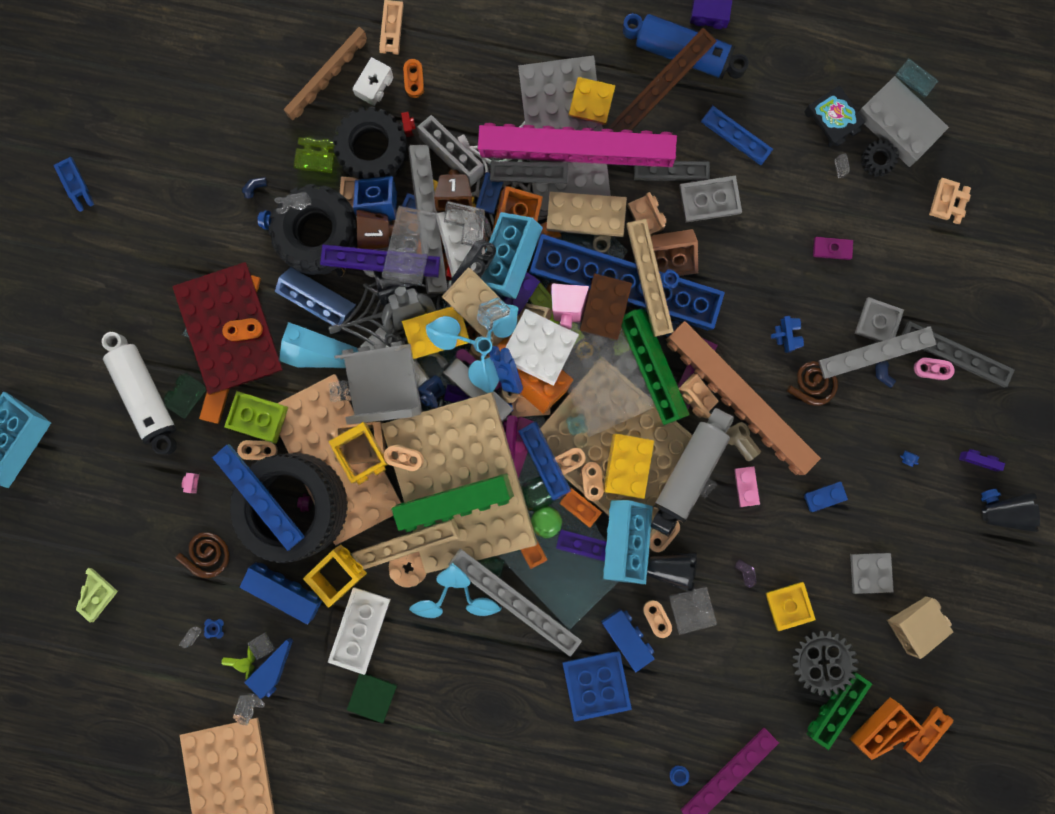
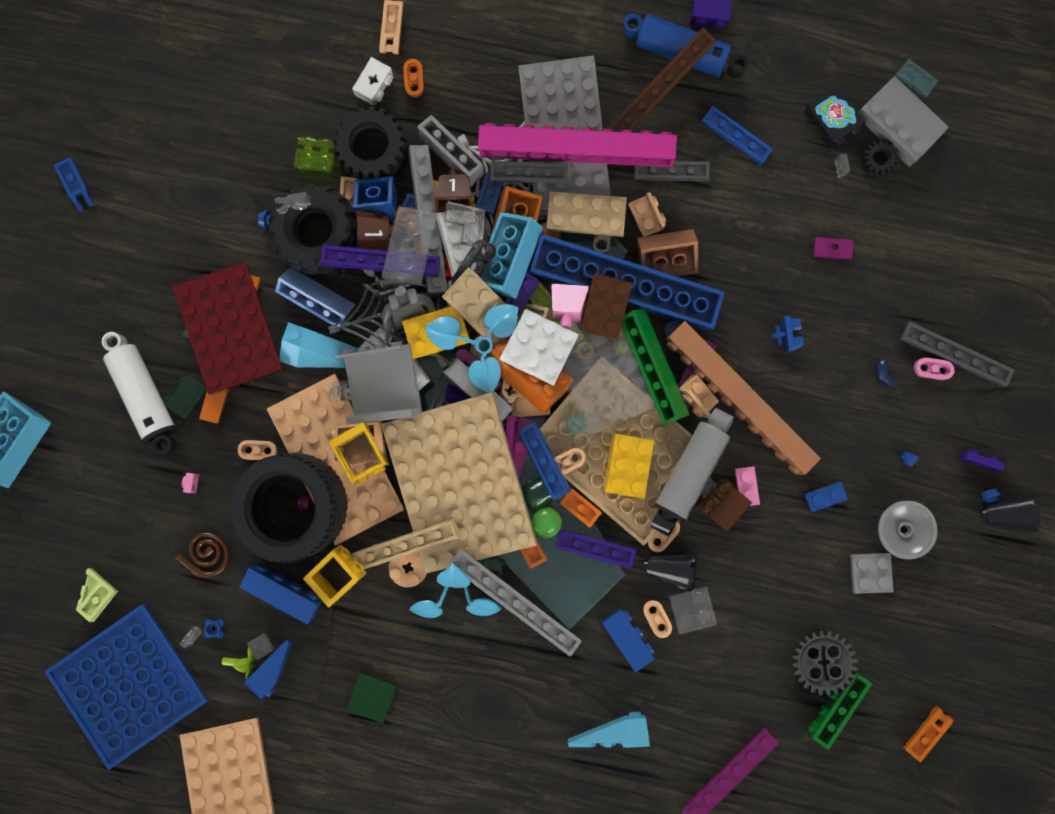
(126, 686): none -> blue plate
(241, 329): orange plate -> none
(244, 708): clear bracket -> none
(252, 184): dark blue arm -> none
(256, 417): lime tile -> none
(258, 497): blue plate -> none
(322, 77): medium nougat plate -> none
(359, 630): white plate -> none
(404, 457): light nougat plate -> none
(408, 124): red plate -> none
(431, 391): dark blue bracket -> none
(453, 502): green brick -> none
(492, 311): clear bracket -> none
(506, 370): blue hinge -> none
(591, 100): yellow plate -> none
(592, 481): light nougat plate -> none
(597, 685): blue plate -> none
(626, 730): none -> medium azure wedge
(628, 541): medium azure slope -> none
(649, 277): tan tile -> none
(673, 275): blue plate -> none
(679, 775): blue plate -> none
(710, 199): light grey plate -> none
(724, 504): none -> reddish brown hinge
(740, 437): dark tan piece -> none
(748, 573): clear purple arm -> none
(790, 606): yellow plate -> none
(817, 379): reddish brown piece -> none
(877, 352): light grey plate -> none
(879, 320): light grey tile -> none
(885, 729): orange wedge -> none
(919, 533): none -> light grey dish
(921, 627): tan slope -> none
(944, 200): light nougat plate -> none

